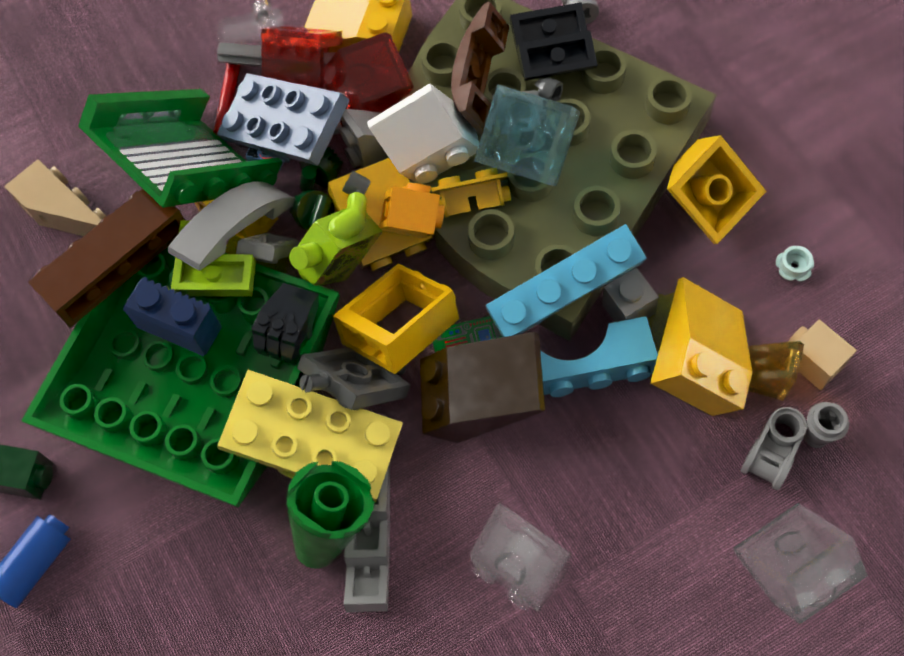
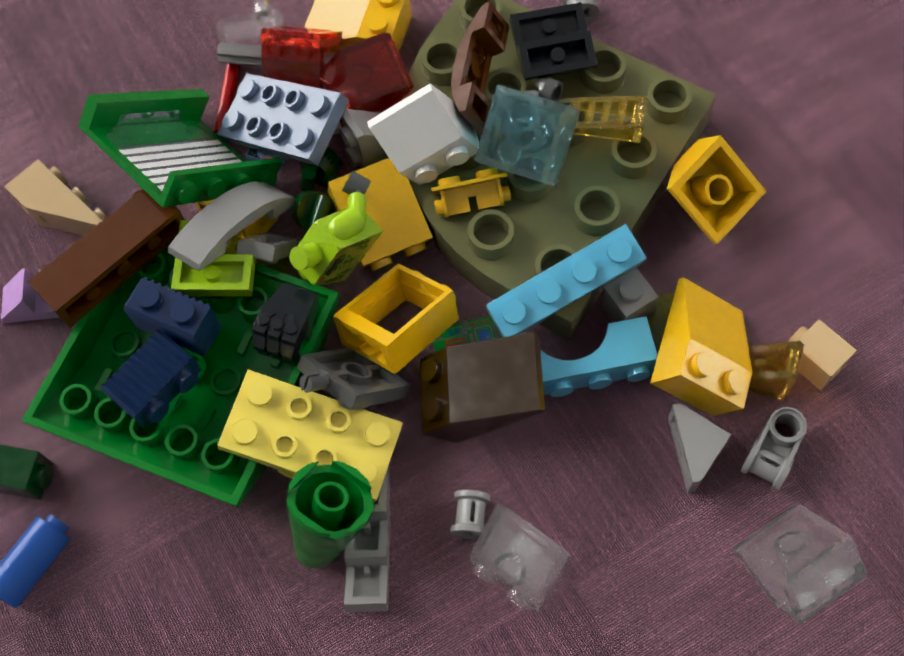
(22, 302): none -> lavender slope
(152, 379): none -> dark blue brick
(411, 211): light orange brick -> none
(469, 502): none -> light grey bush
(612, 105): none -> clear yellow slope
(696, 444): none -> light grey slope
(799, 256): light aqua plate -> none
(825, 424): light grey cone -> none

